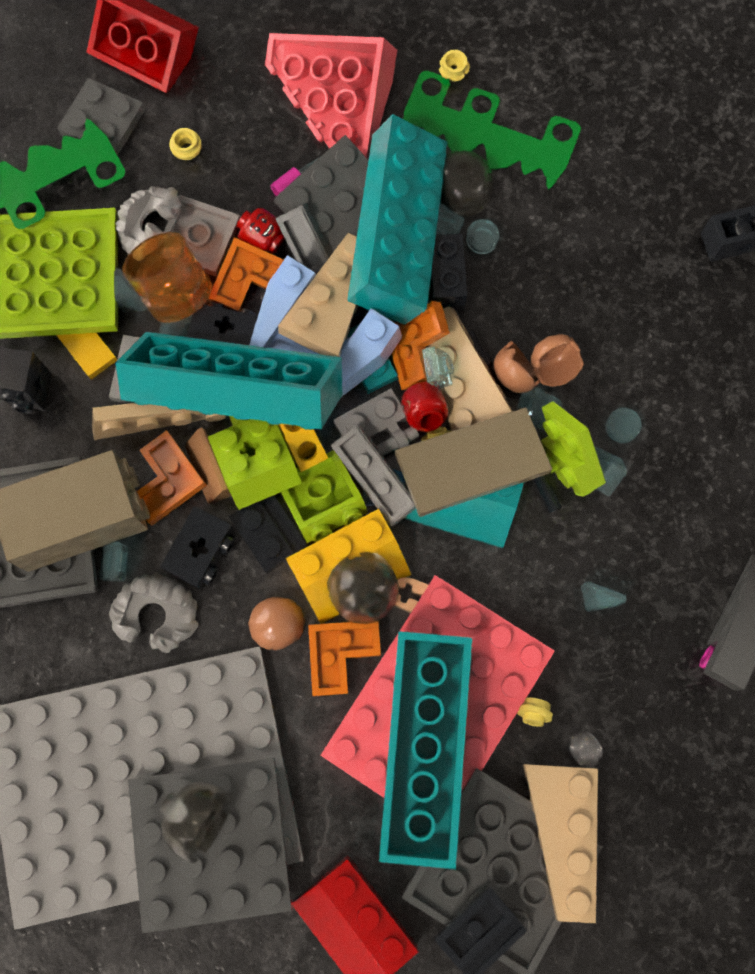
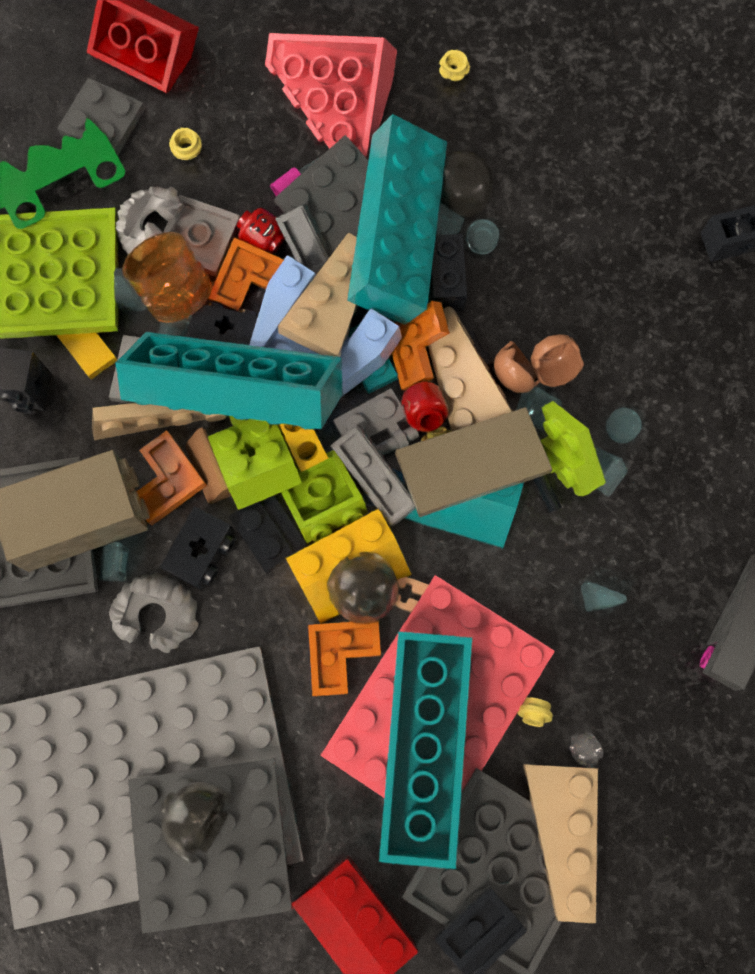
(276, 623): nougat hair -> none
(438, 367): clear light blue plate -> none
(503, 146): green piece -> none

